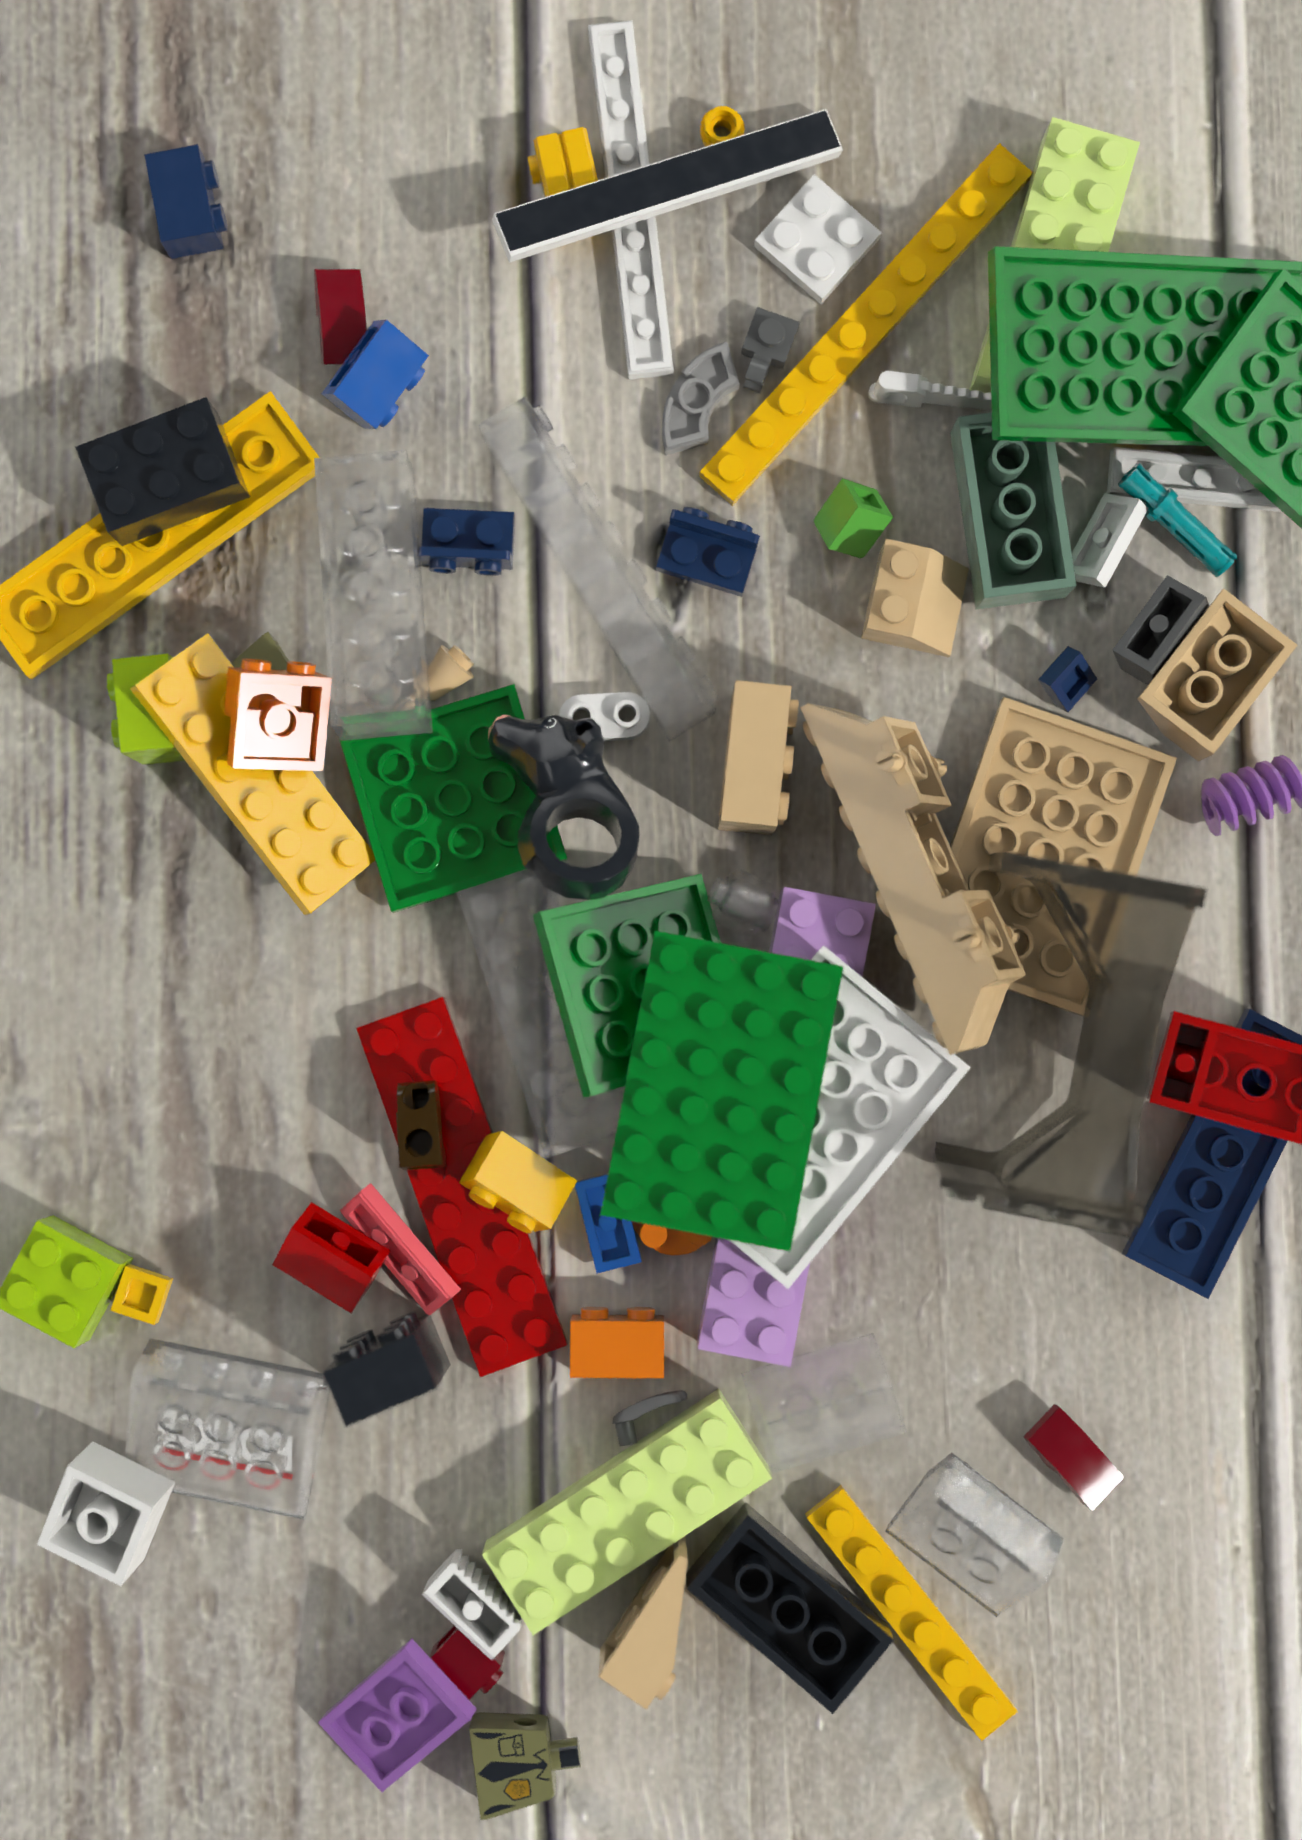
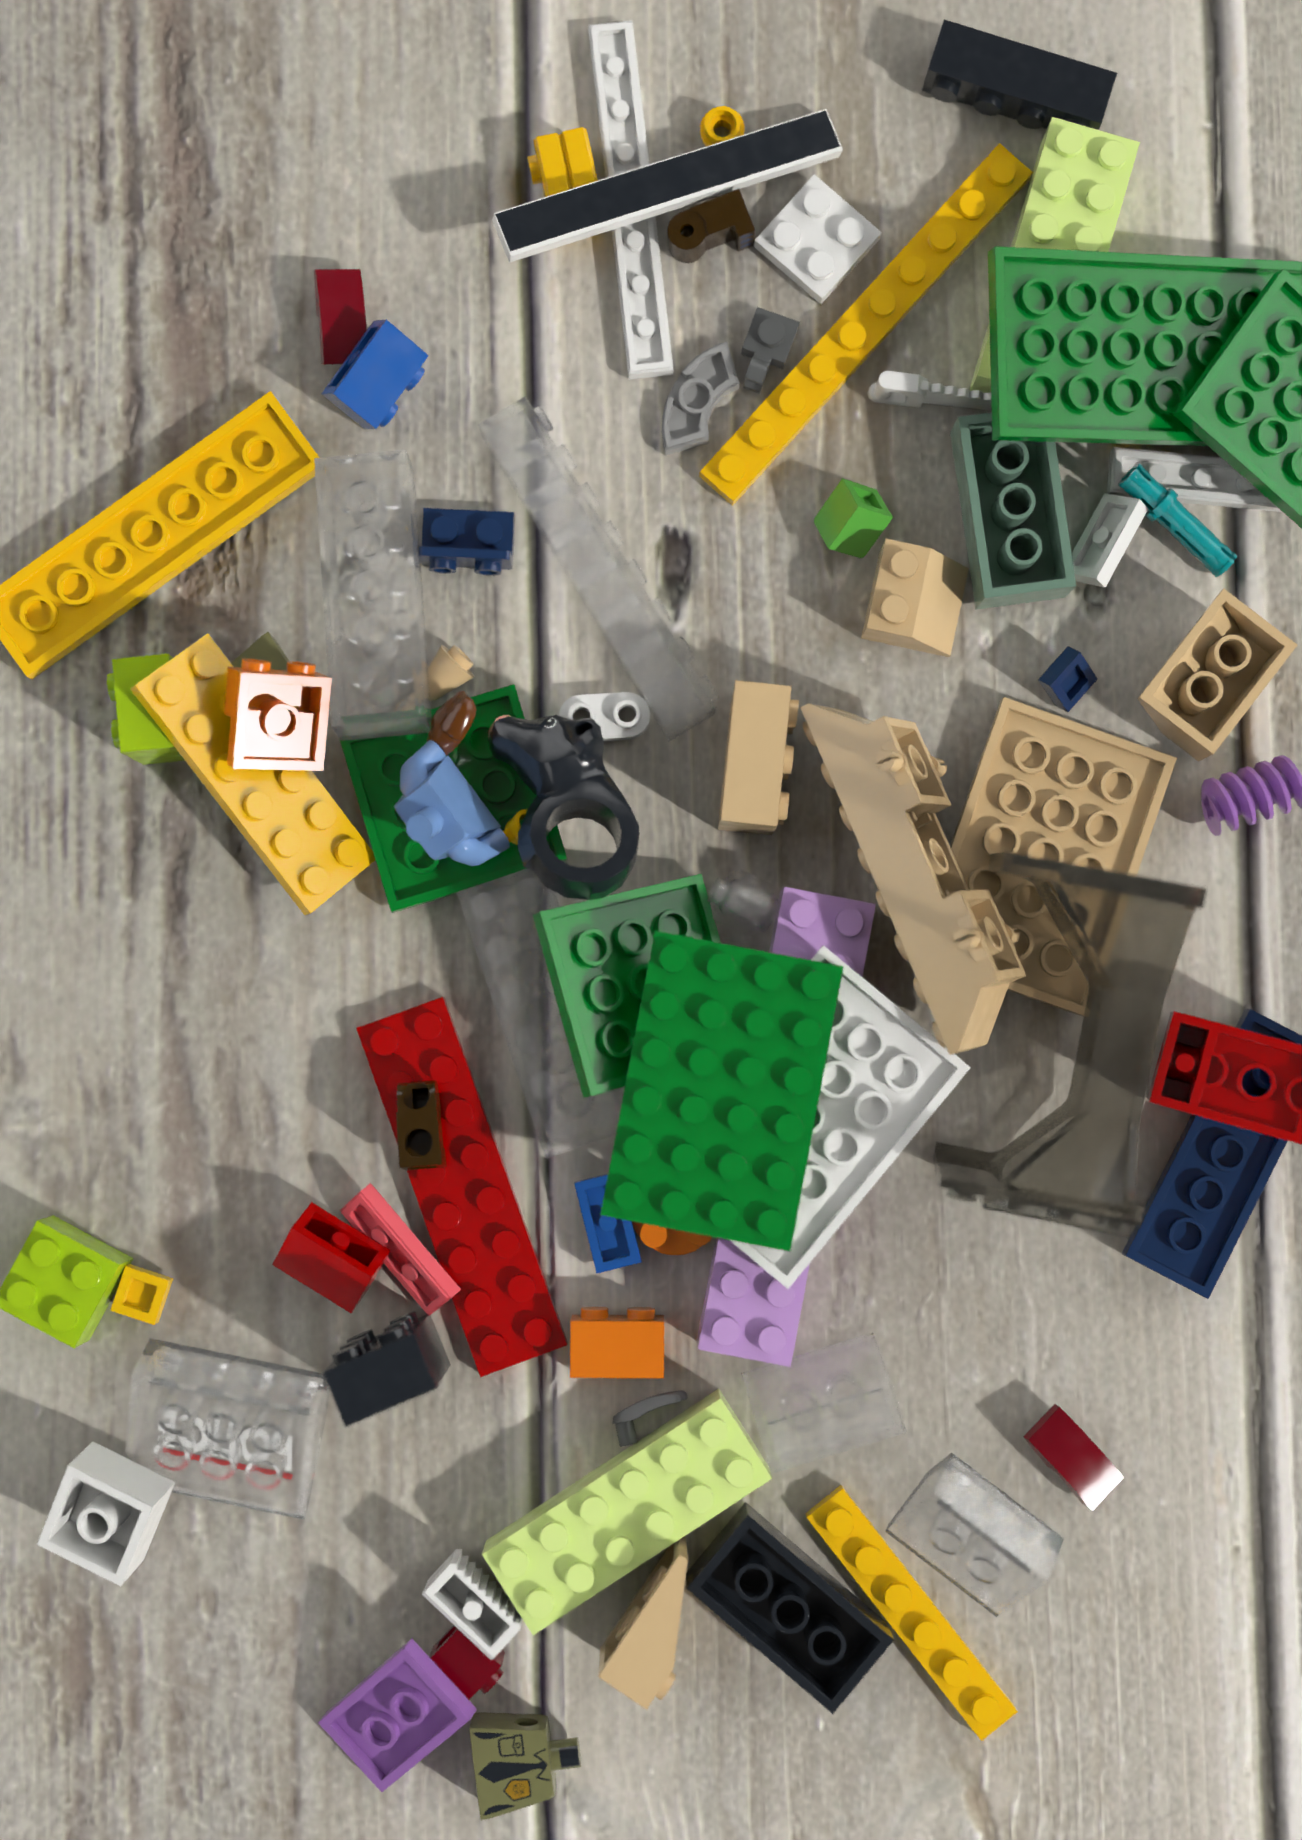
(162, 471): black brick -> none
(185, 201): dark blue brick -> none
(441, 804): none -> medium blue torso
(517, 1183): yellow brick -> none
(708, 551): dark blue bracket -> none
(710, 226): none -> dark brown leg
(1015, 79): none -> black brick
(1159, 629): dark grey brick -> none

